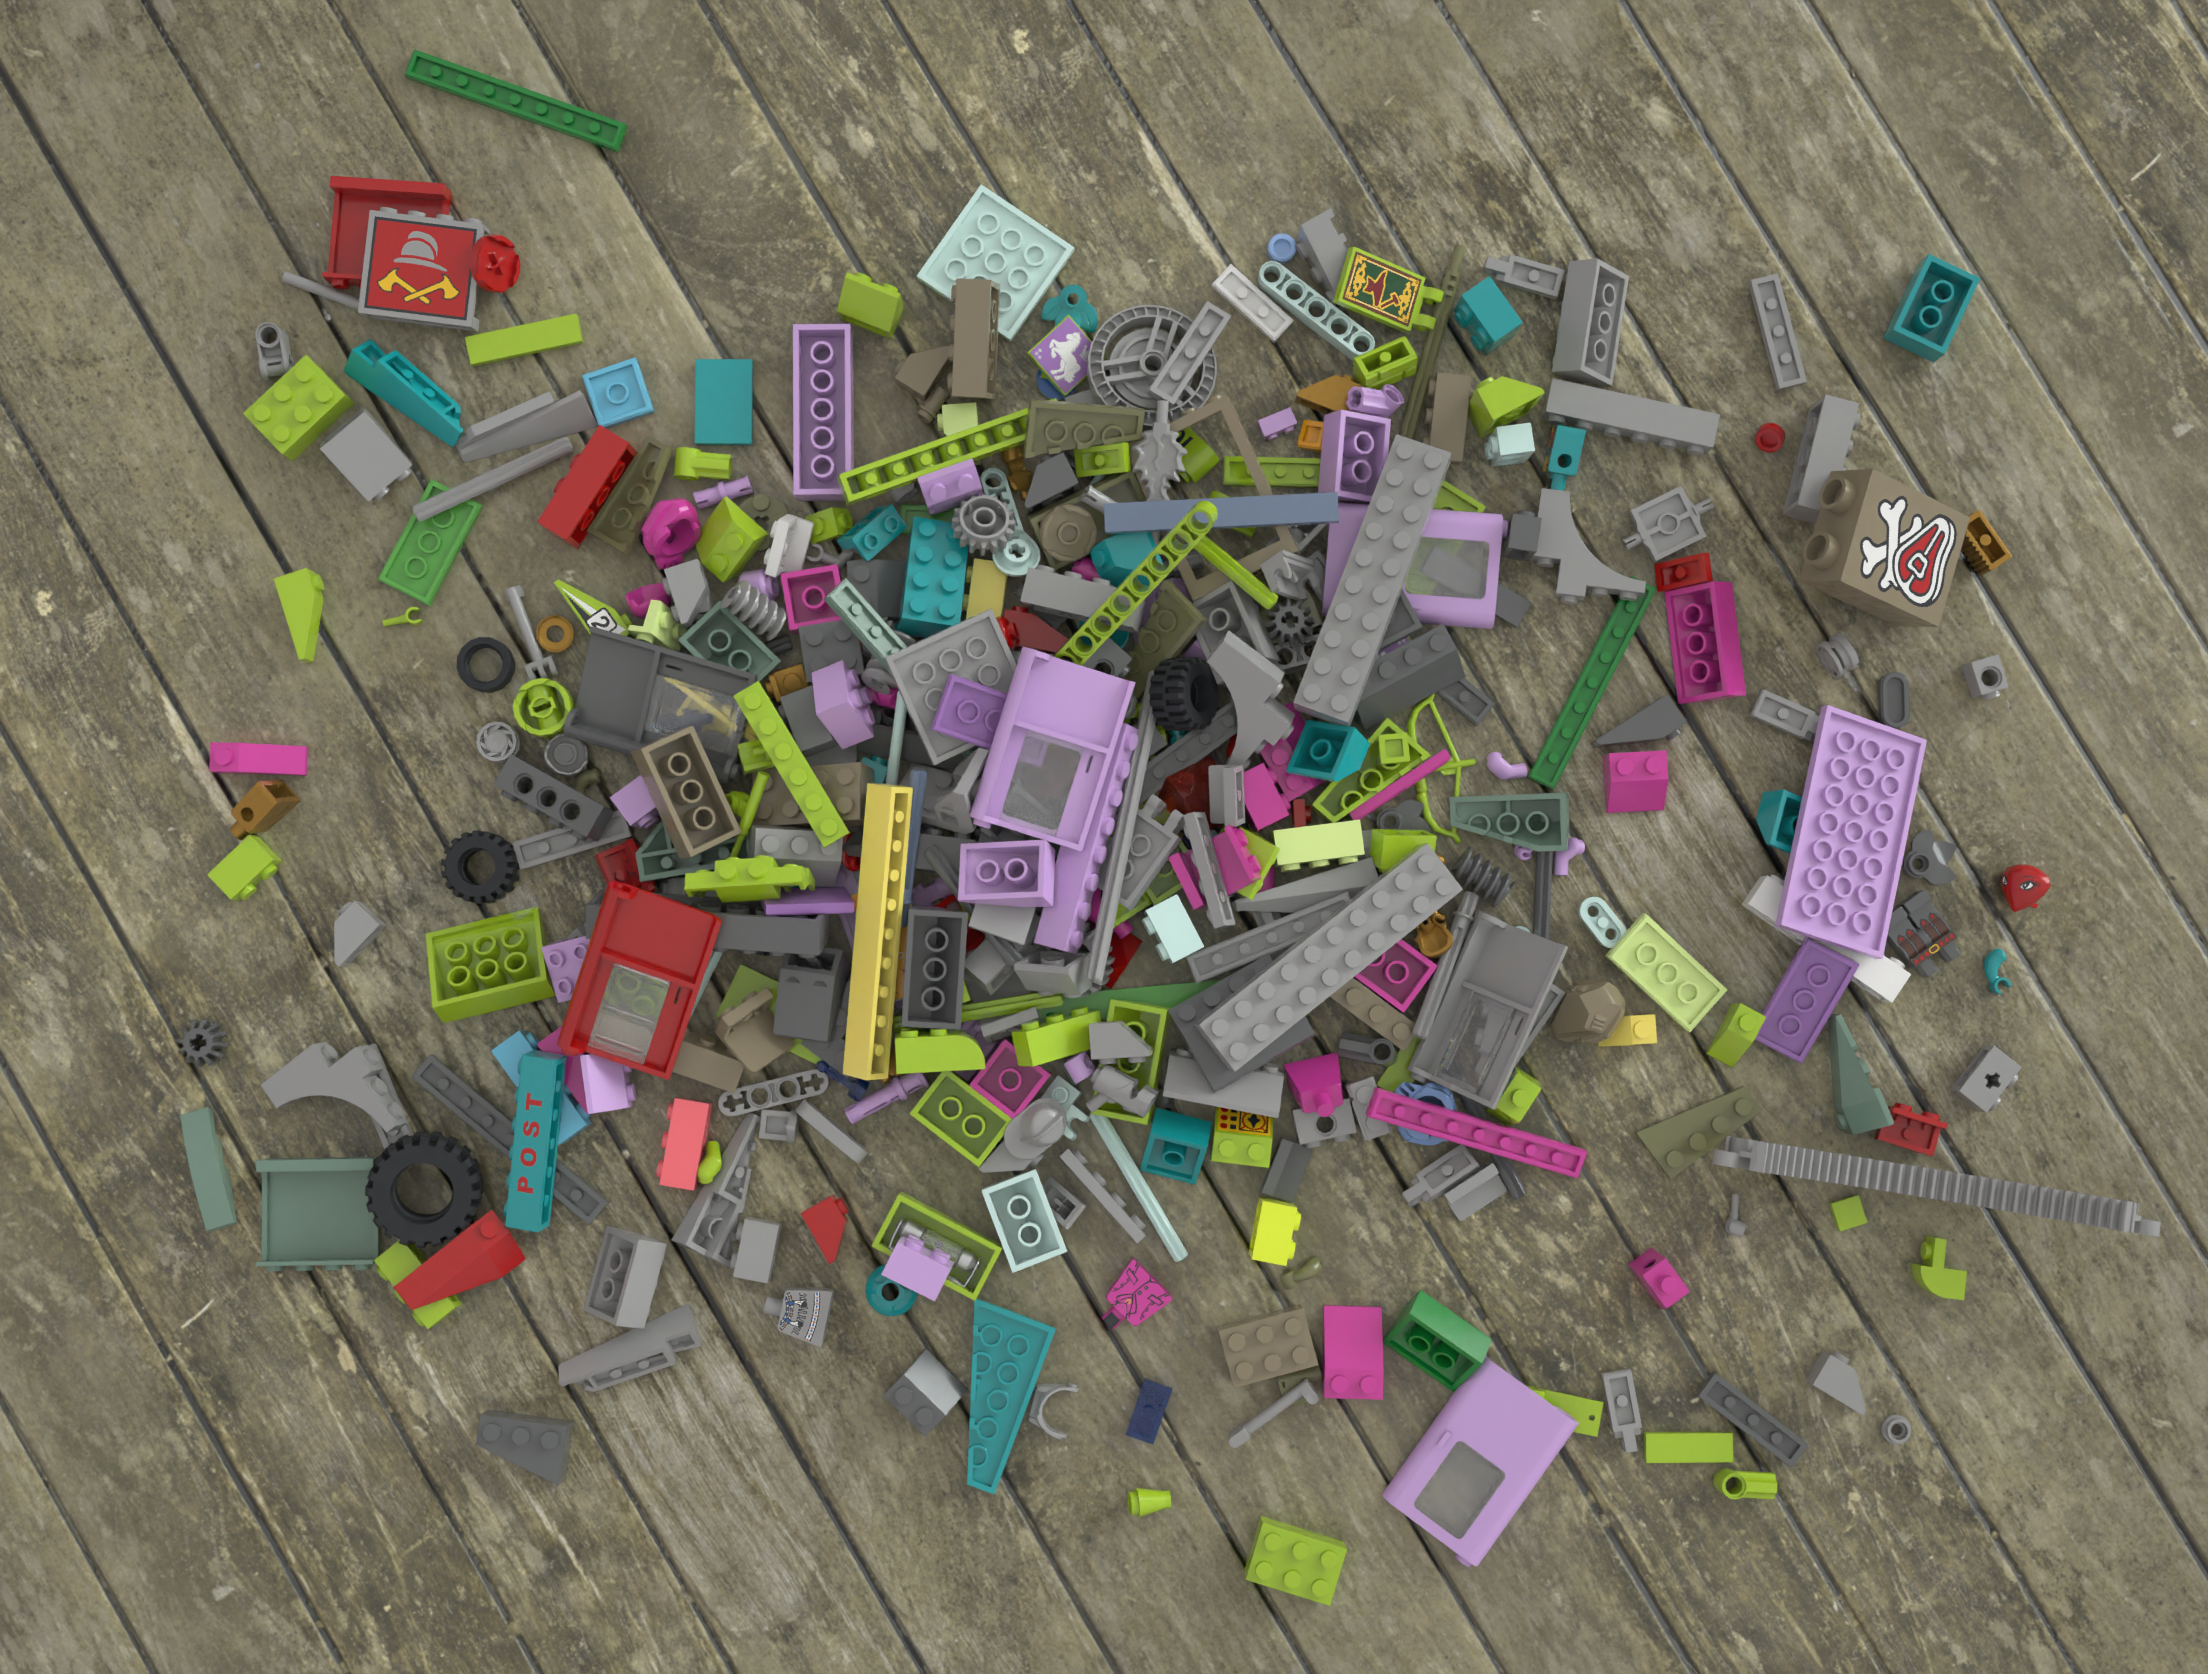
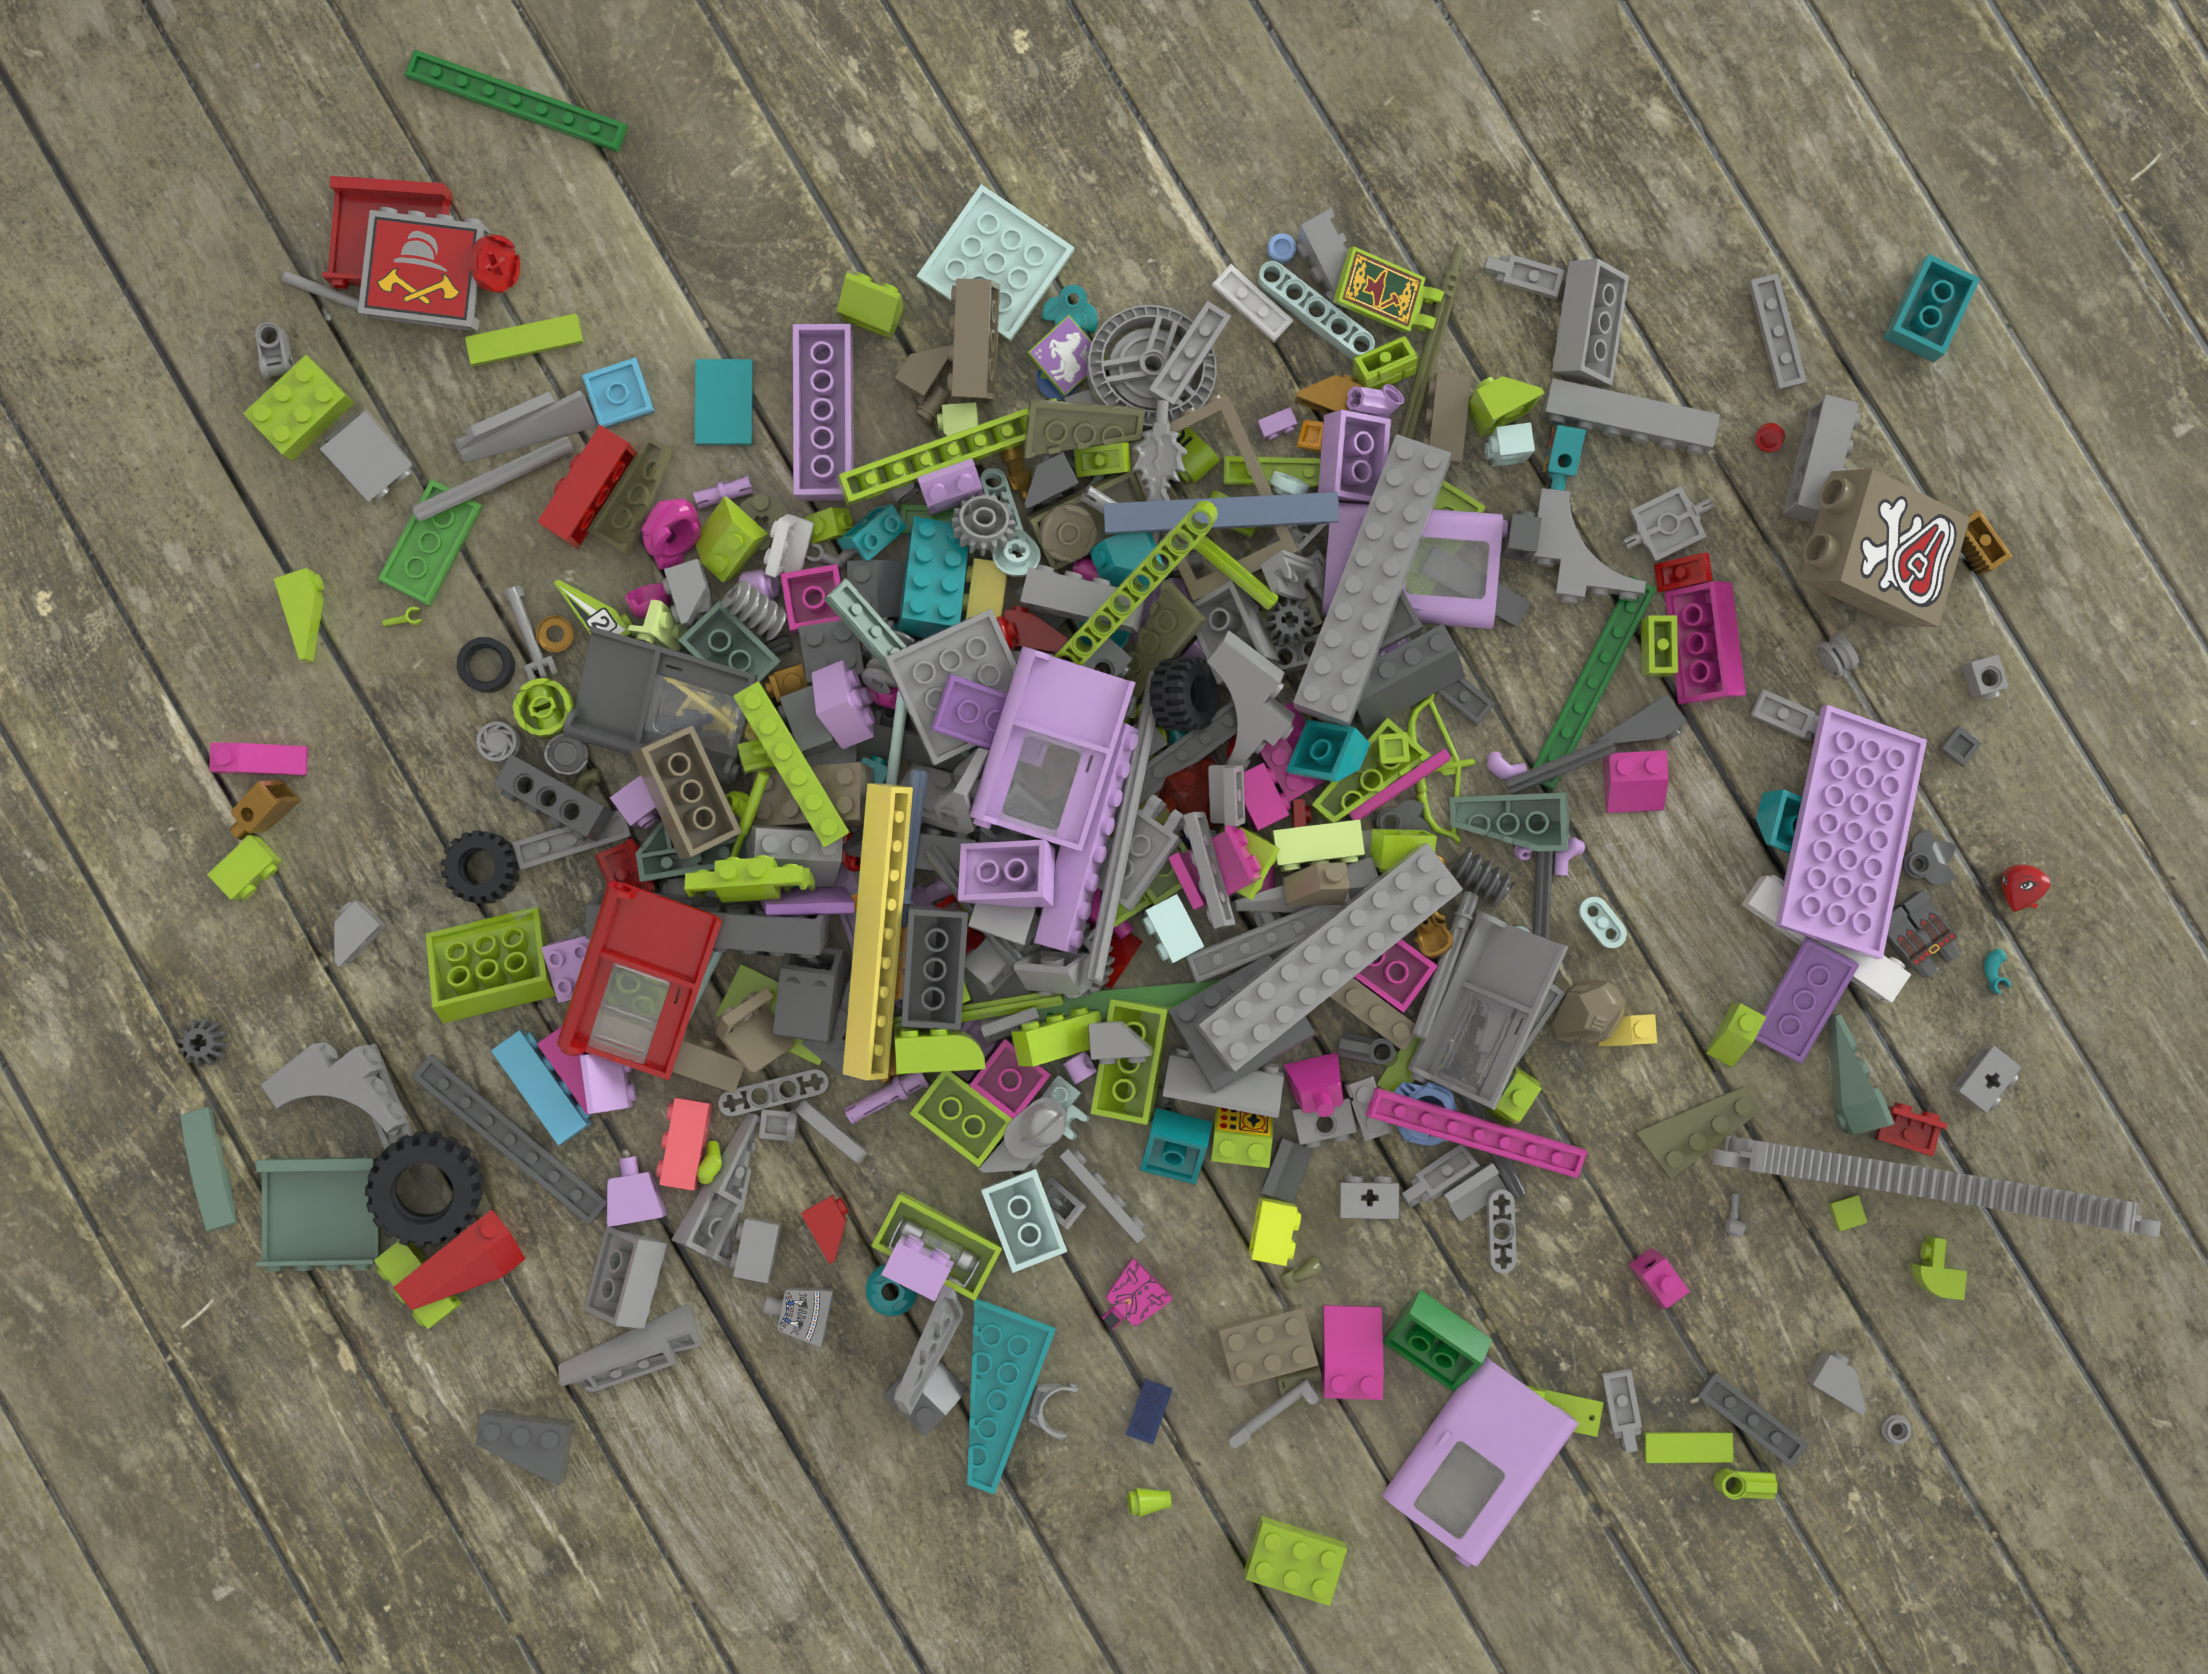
(406, 390): teal wedge -> none
(535, 1140): teal brick -> none
(633, 1195): none -> lavender torso
(695, 464): lime piece -> none
(856, 1088): clear blue piece -> none
(930, 1348): none -> light grey wing
(1120, 1088): light grey piece -> none
(1139, 1187): light aqua axle -> none
(1287, 484): none -> light aqua plate
(1317, 885): none -> dark tan slope
(1382, 1207): none -> light grey brick
(1487, 316): teal brick -> none
(1507, 1208): none -> light grey beam
(1560, 766): none -> dark grey axle
(1659, 646): none -> lime brick
(1666, 972): yellowish green tile -> none
(1893, 700): dark grey tile -> none
(1960, 746): none -> dark grey plate

